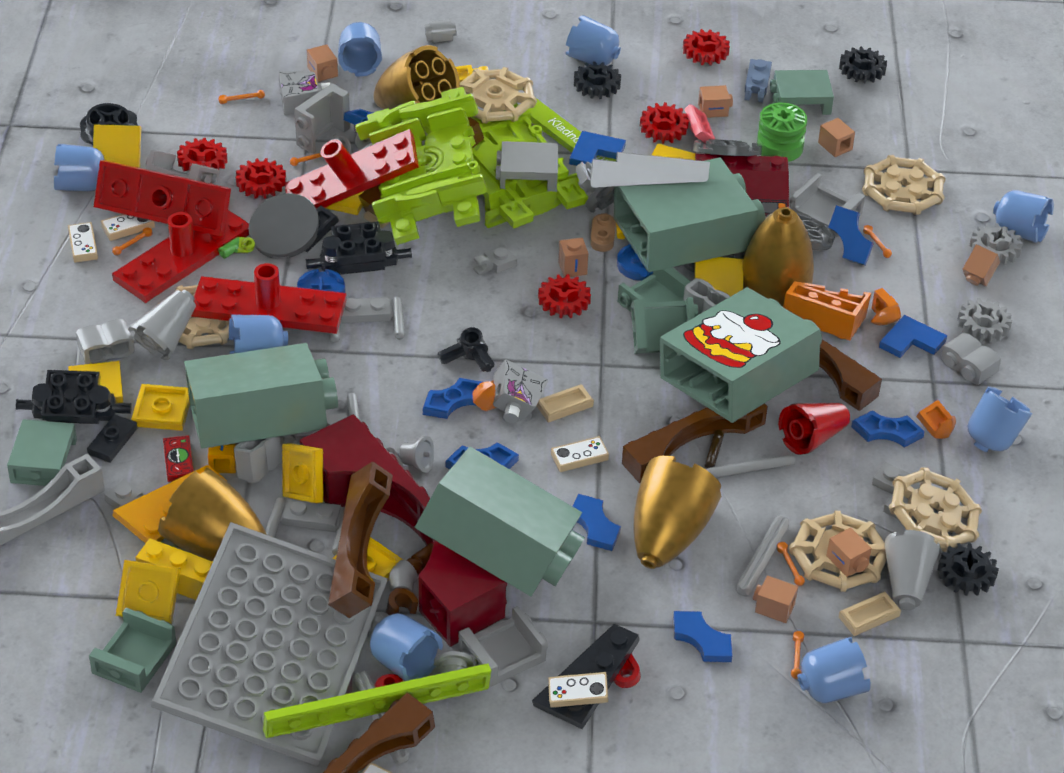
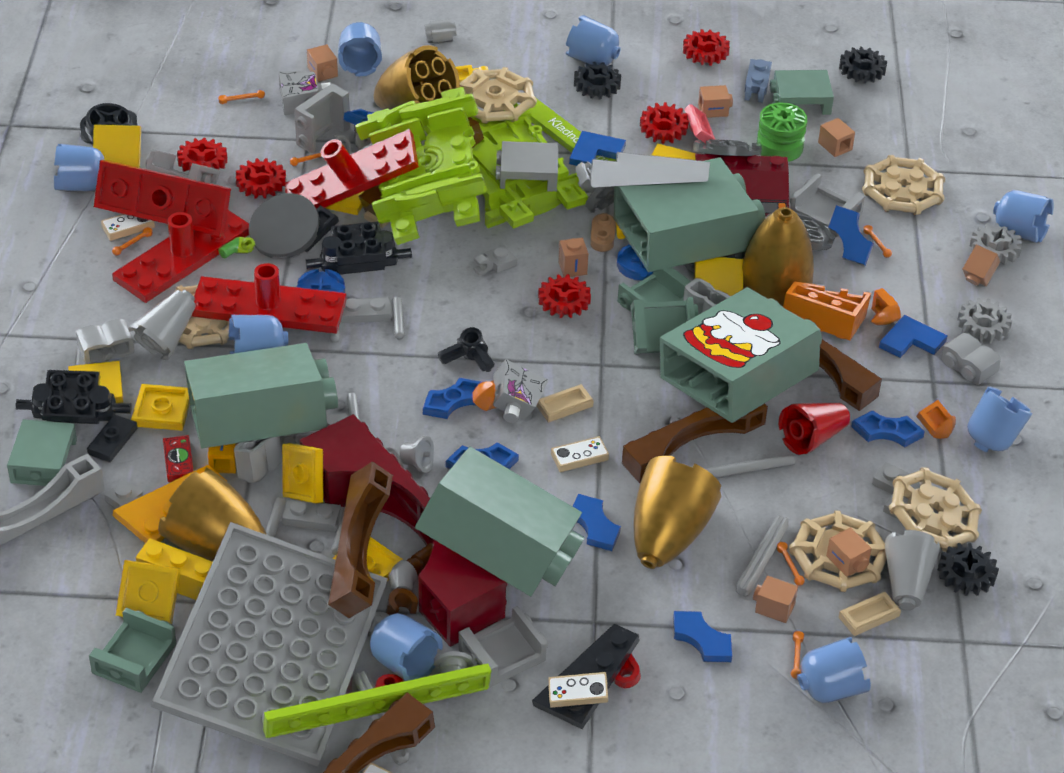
(82, 242): tile -> none
(714, 449): dark brown wheel -> none

